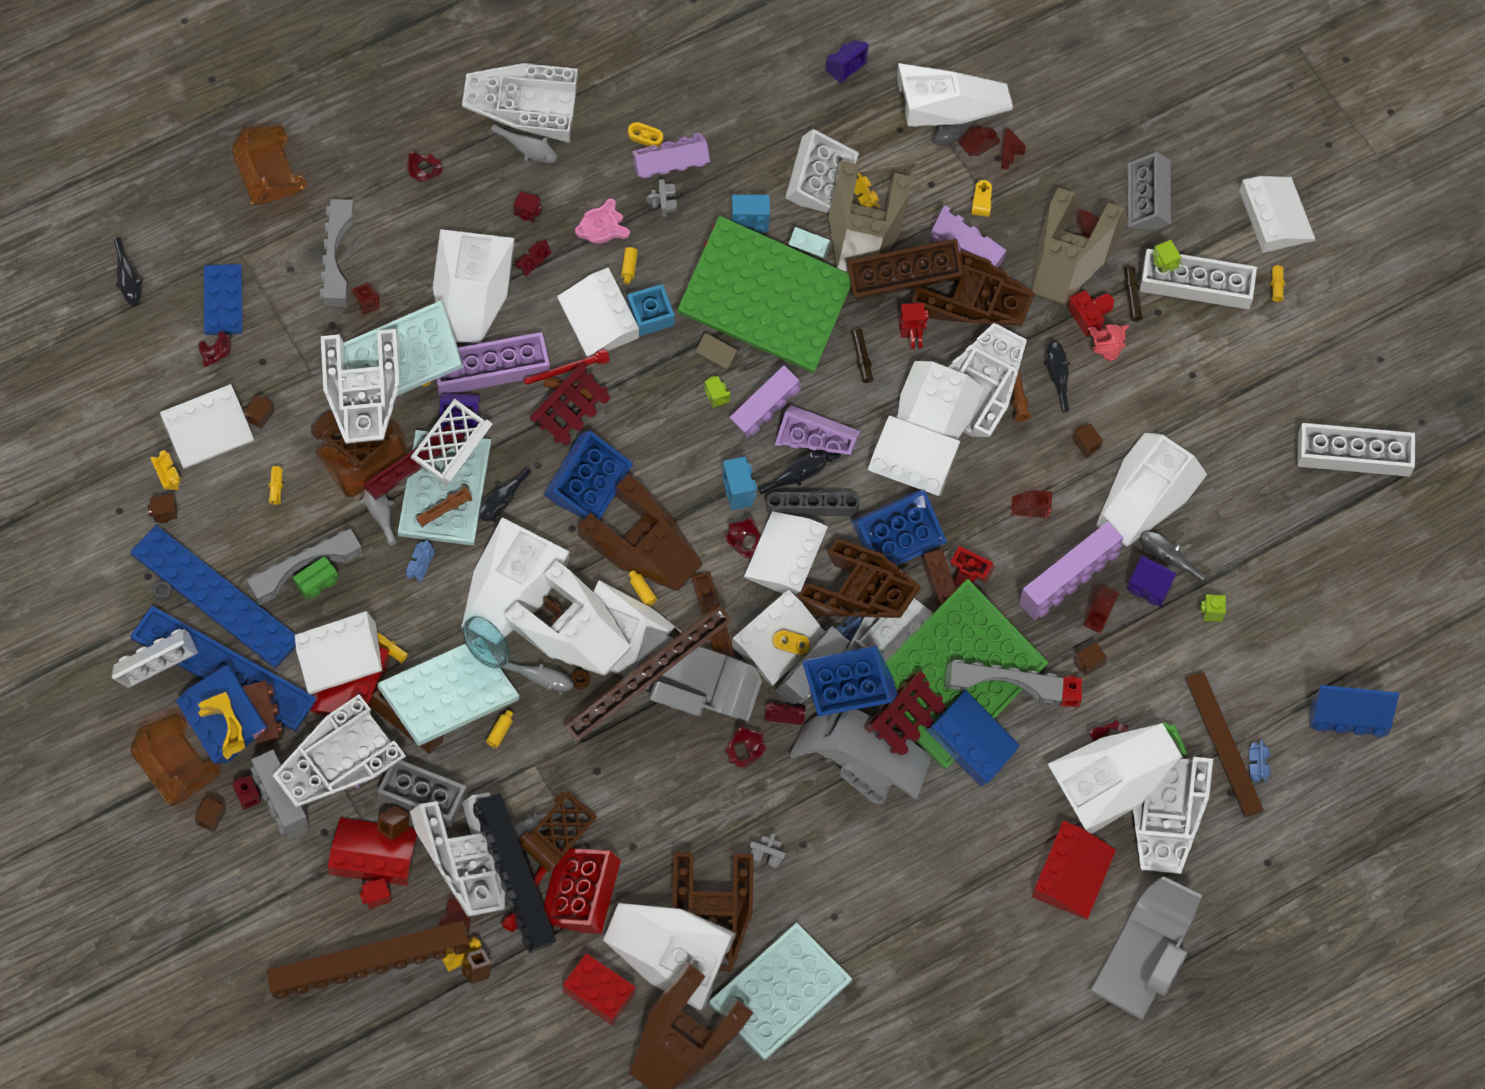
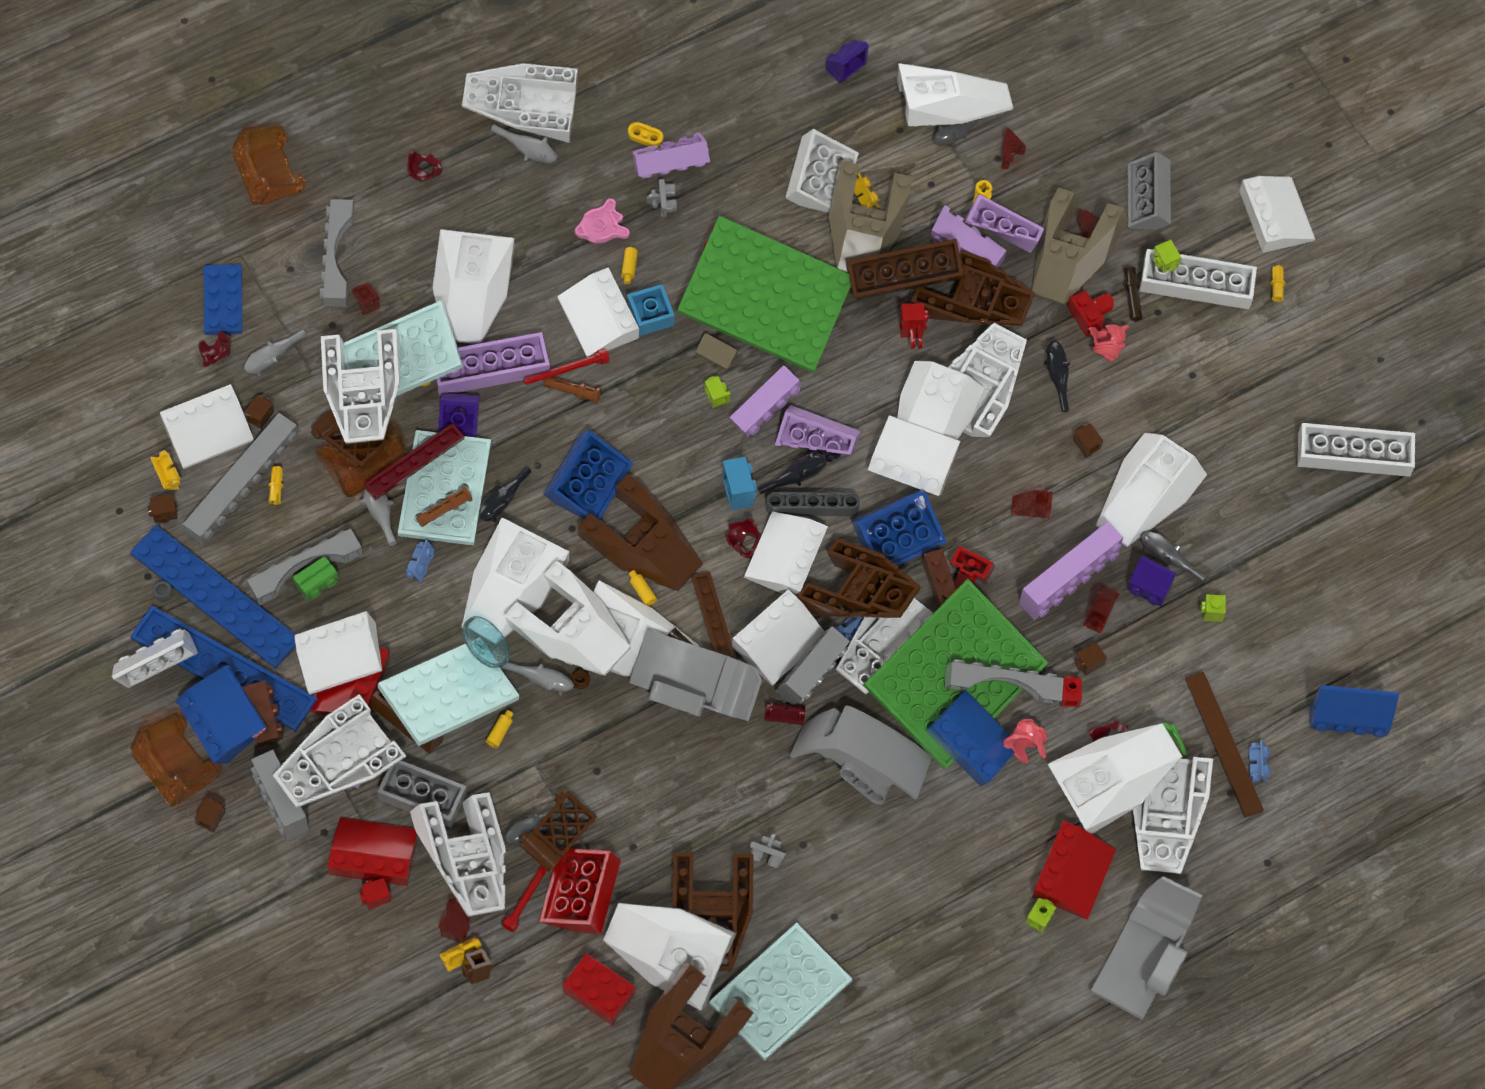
(127, 278): black piece -> none
(221, 705): yellow animal -> none
(240, 479): none -> light grey brick
(246, 792): dark red brick -> none
(270, 354): none -> light grey piece
(368, 959): reddish brown brick -> none
(393, 822): reddish brown brick -> none
(394, 650): yellow axle -> none
(464, 452): white fence -> none
(514, 873): black brick -> none
(527, 206): dark red brick -> none
(536, 256): dark red hinge -> none
(553, 607): reddish brown bracket -> none
(560, 408): dark red fence -> none
(647, 672): reddish brown brick -> none
(751, 212): dark azure brick -> none
(754, 745): dark red helmet -> none
(792, 642): yellow plate -> none
(810, 242): light aqua brick -> none
(849, 681): blue slope -> none
(864, 362): dark brown pin -> none
(909, 704): dark red fence -> none
(979, 140): clear red slope -> none
(1004, 223): none -> lavender wedge
(1020, 401): dark orange pin -> none
(1026, 735): none -> coral helmet
(1041, 914): none -> lime brick

